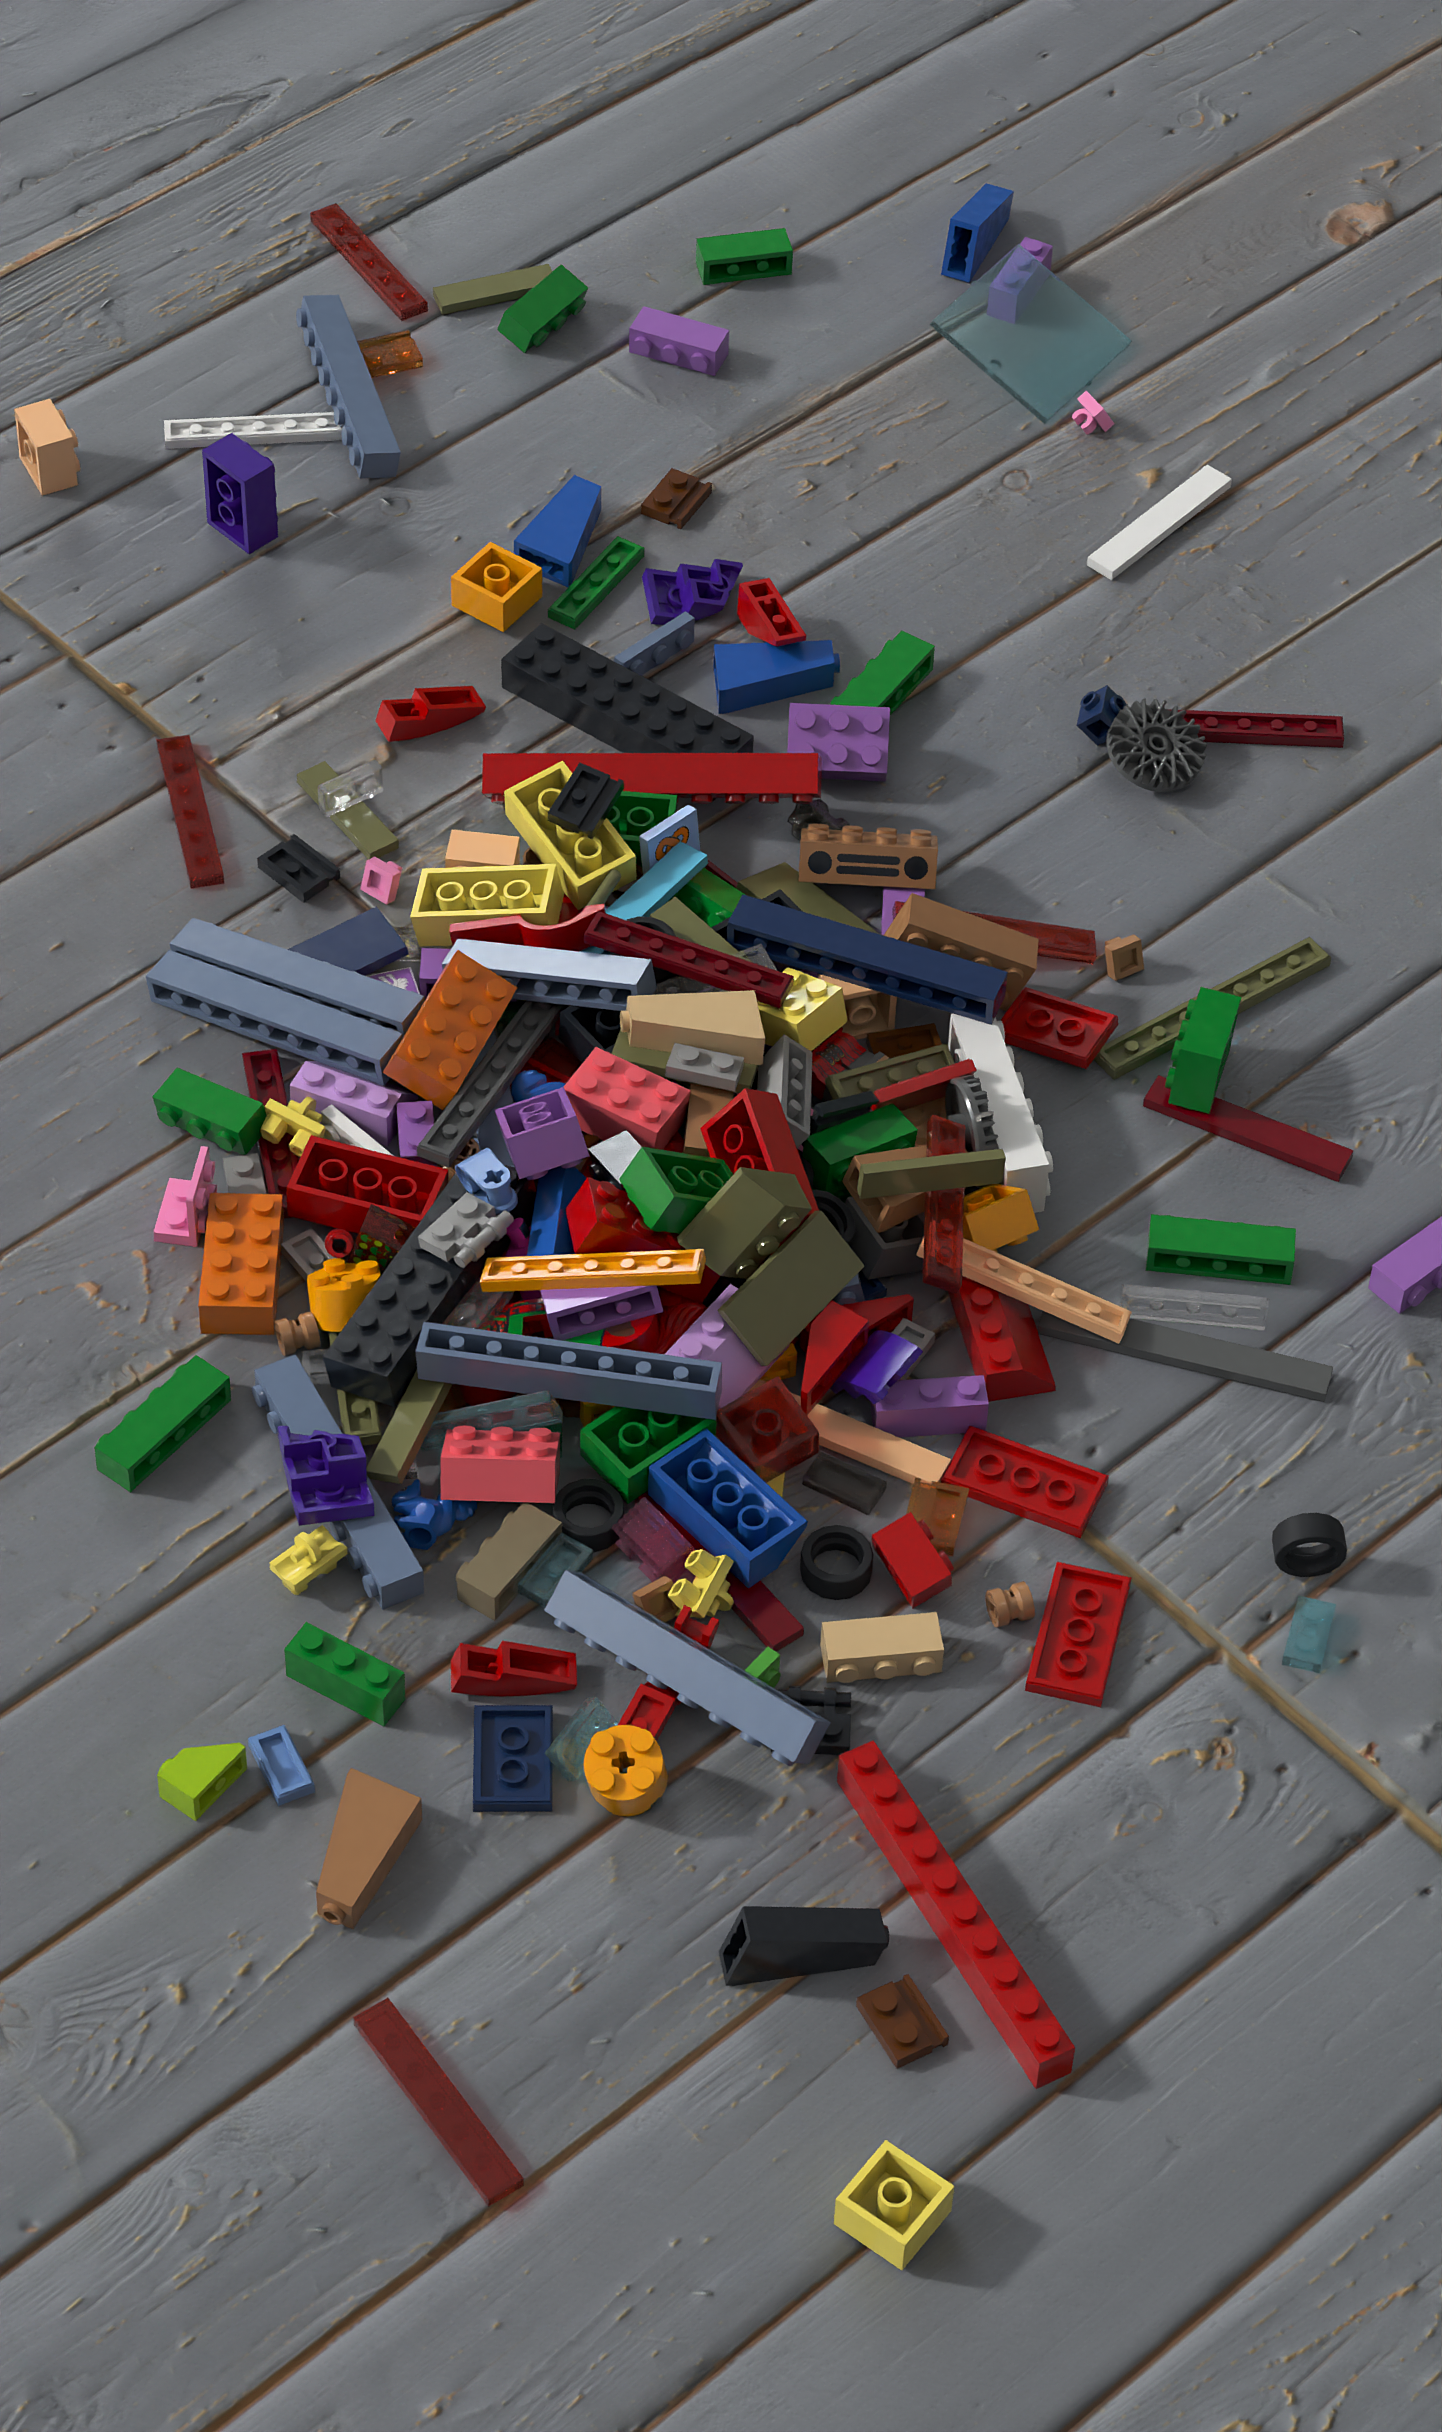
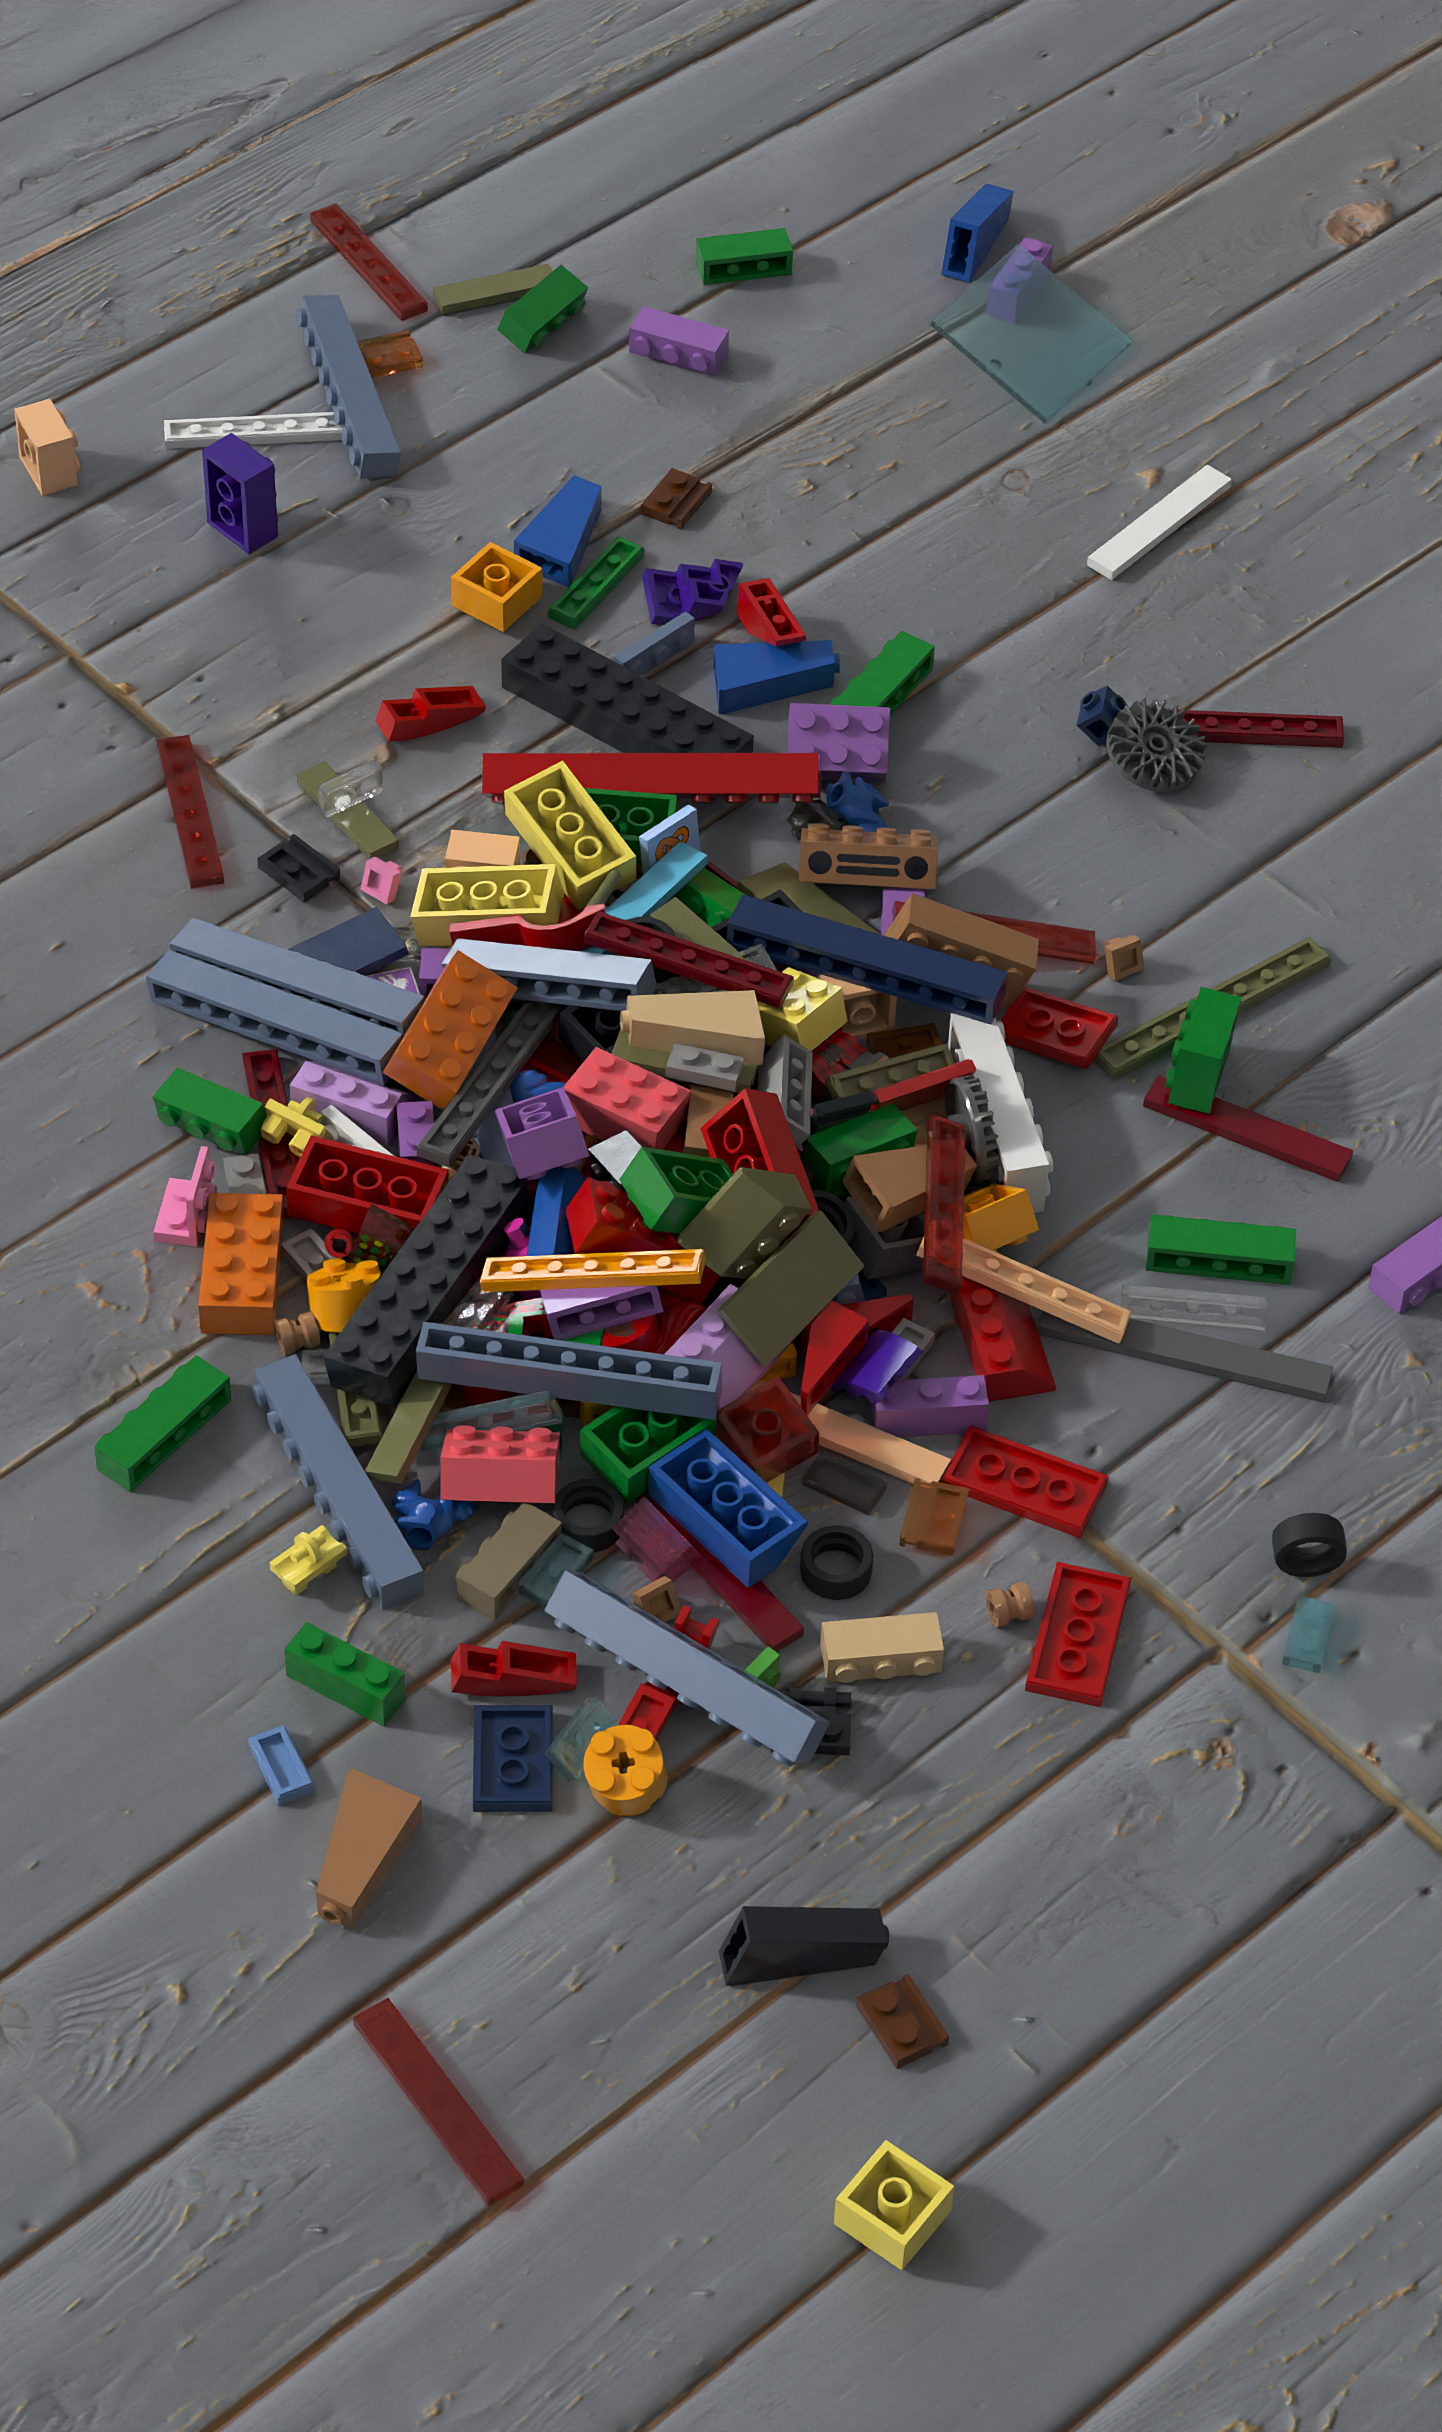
(200, 1776): lime slope -> none
(325, 1476): dark purple slope -> none
(456, 1228): light grey plate -> none
(488, 1180): medium blue piece -> none
(585, 800): black plate -> none
(709, 1587): light yellow hips -> none
(856, 802): none -> blue animal
(912, 1559): red brick -> none
(931, 1173): olive tile -> none
(956, 1915): red brick -> none
(1093, 413): bright pink tile -> none

